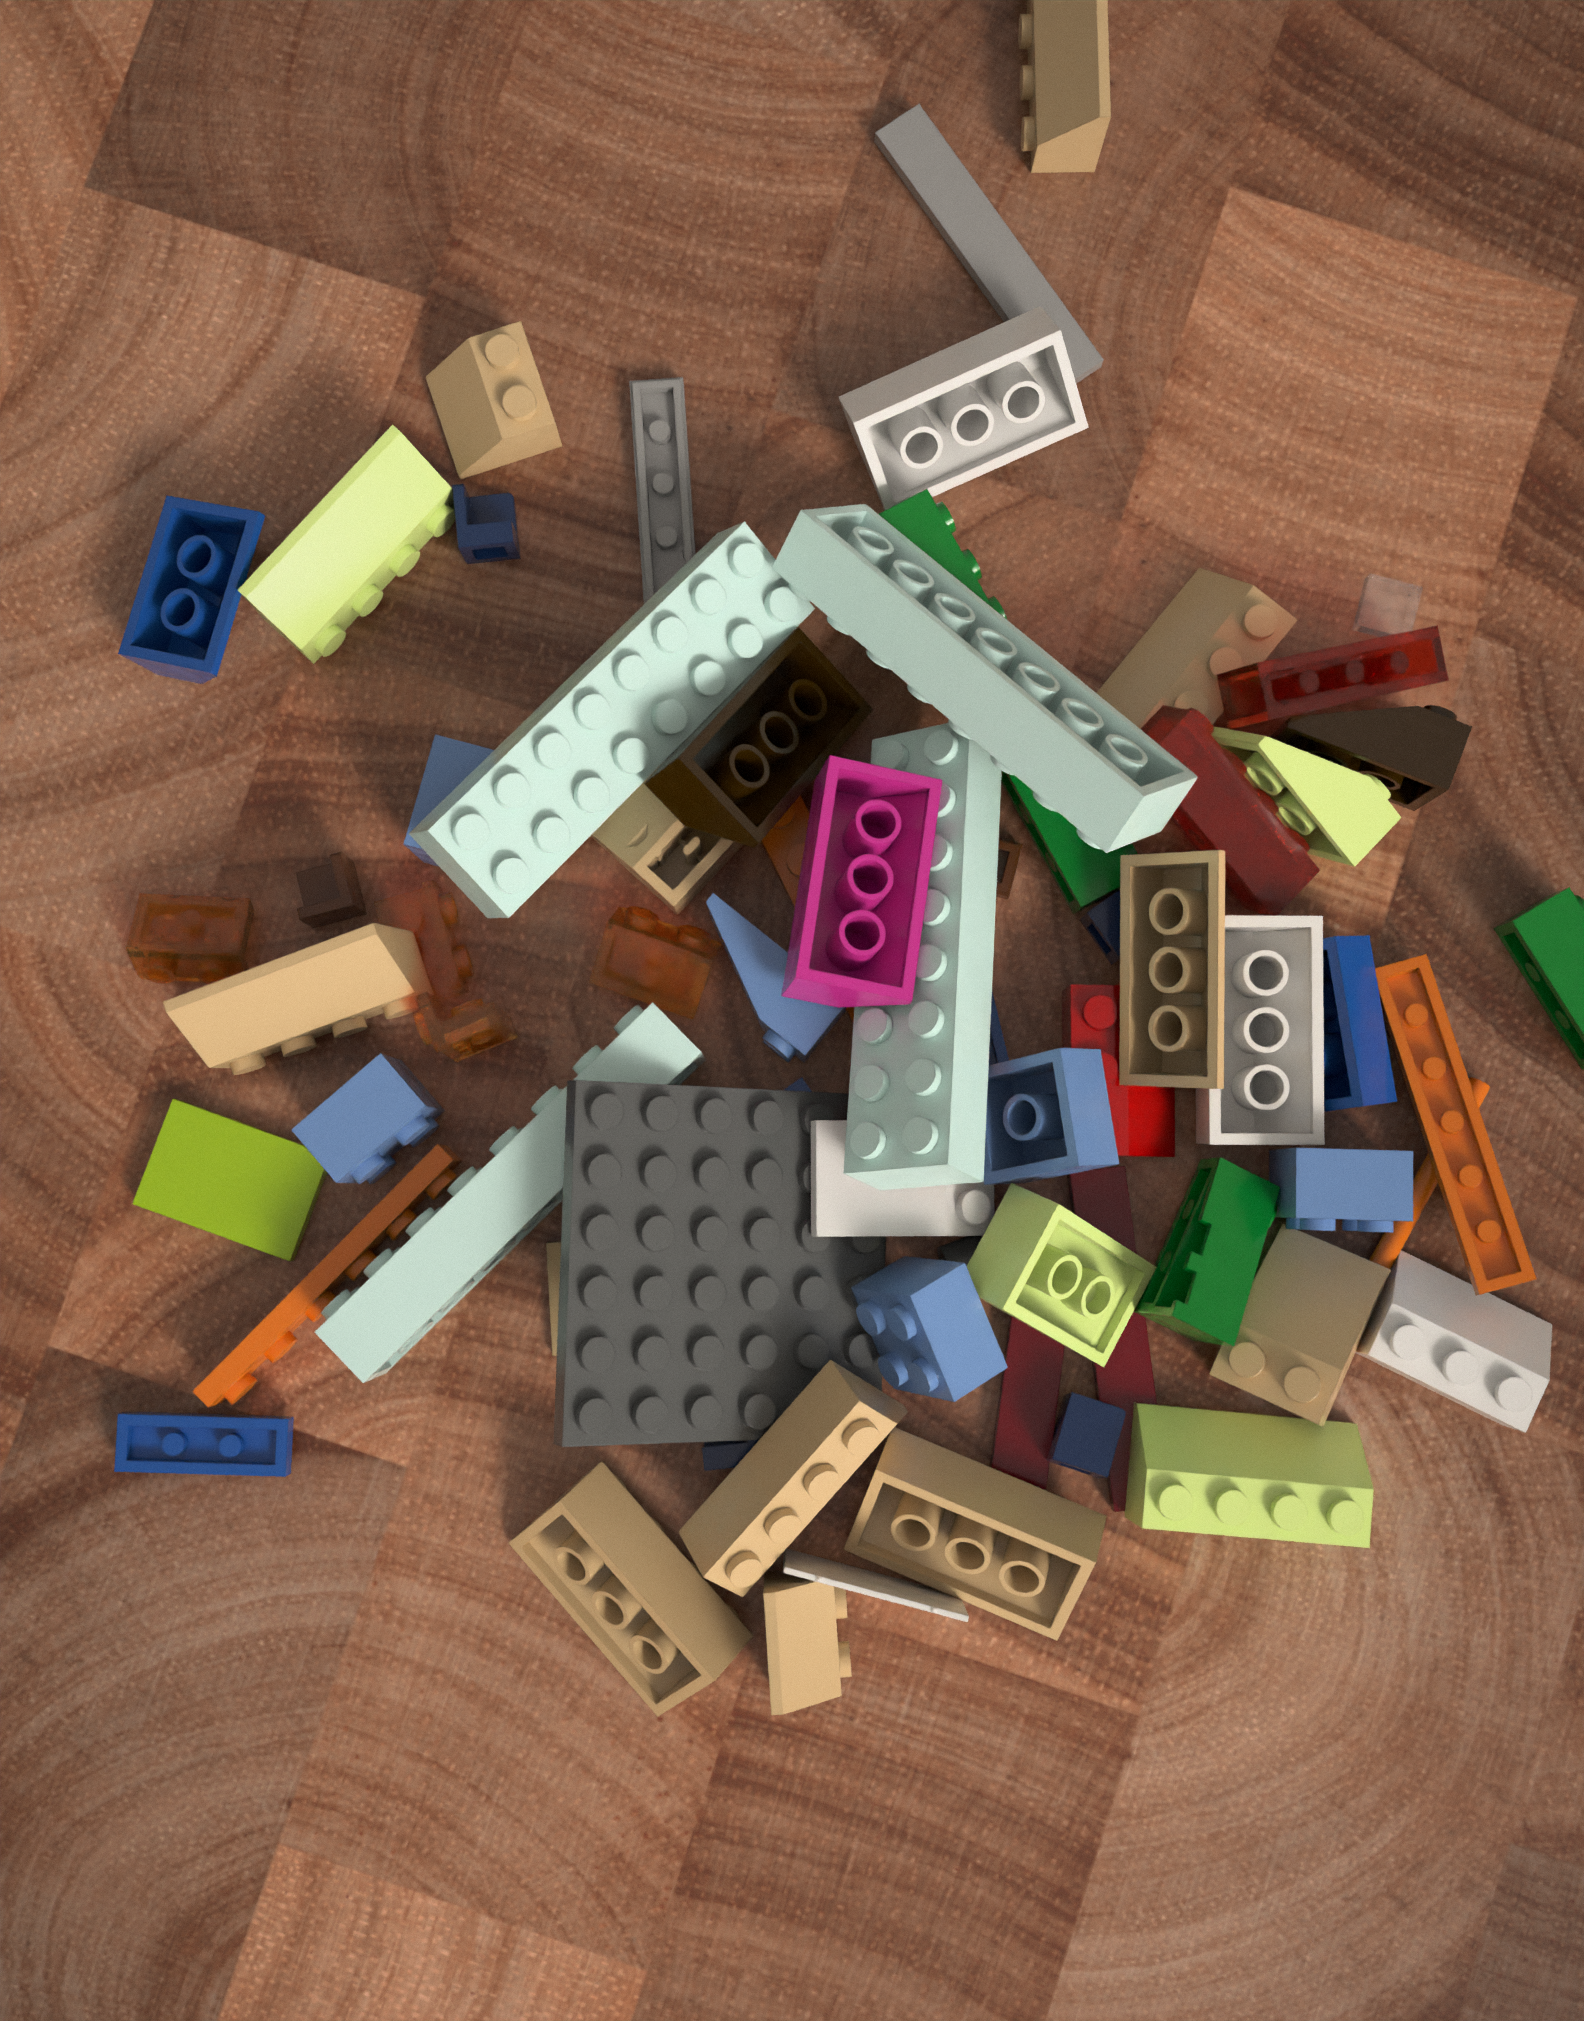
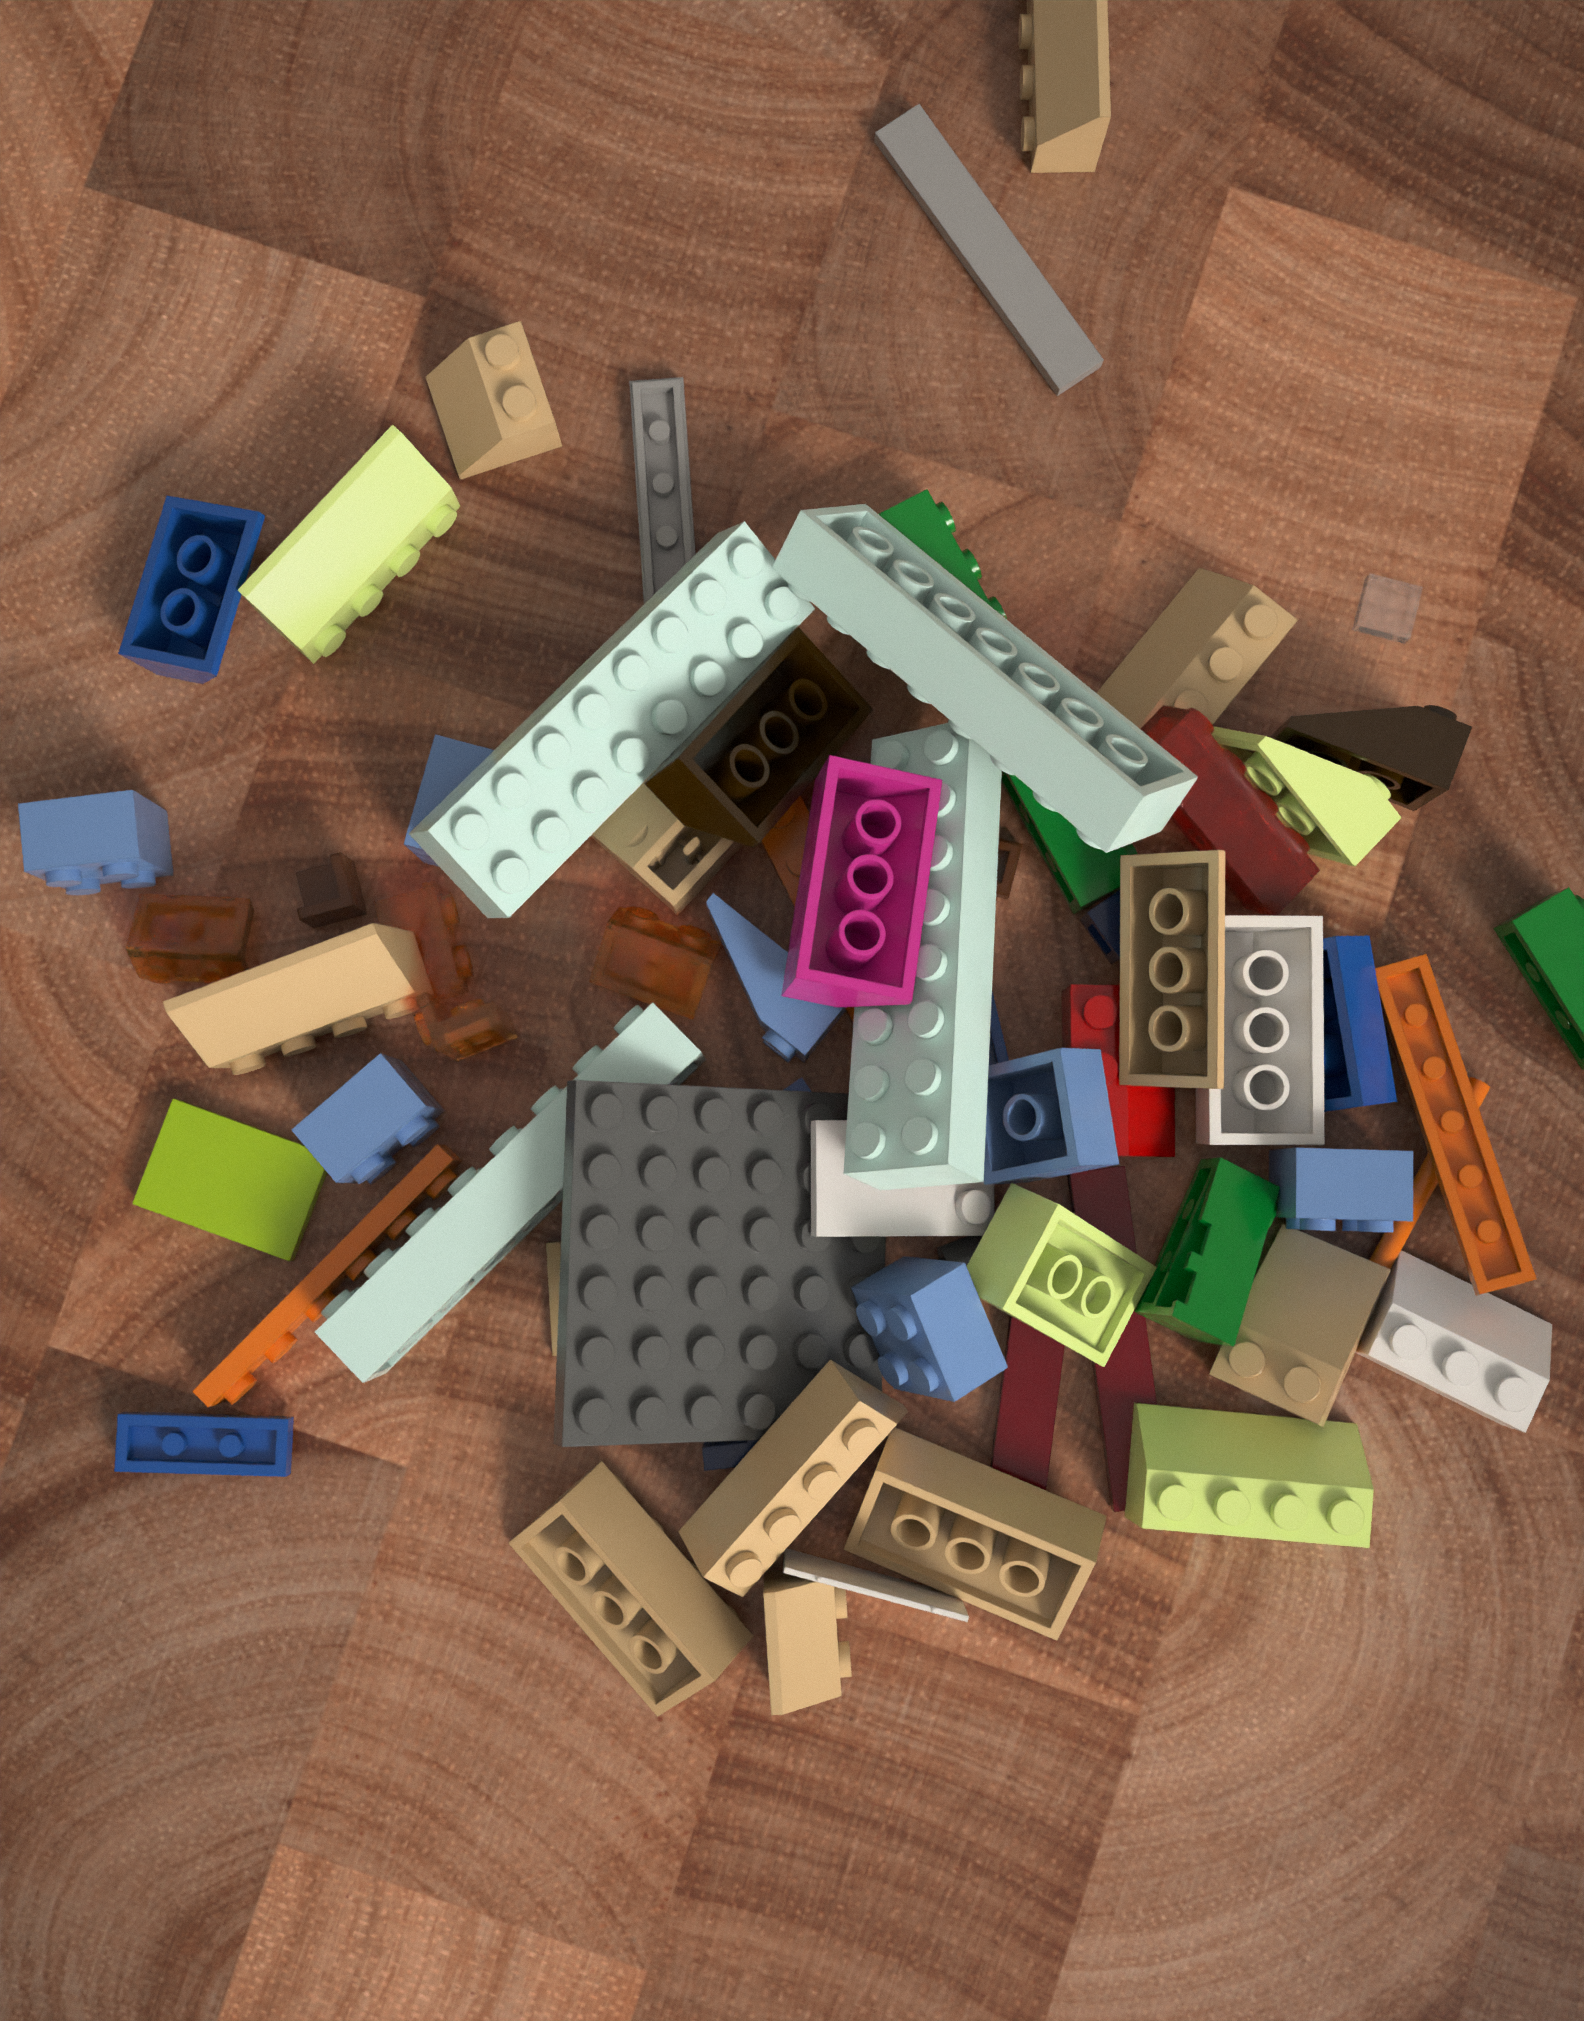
(96, 841): none -> medium blue brick
(486, 526): dark blue panel -> none
(966, 409): white slope -> none
(1086, 1435): dark blue panel -> none
(1332, 677): clear red brick -> none

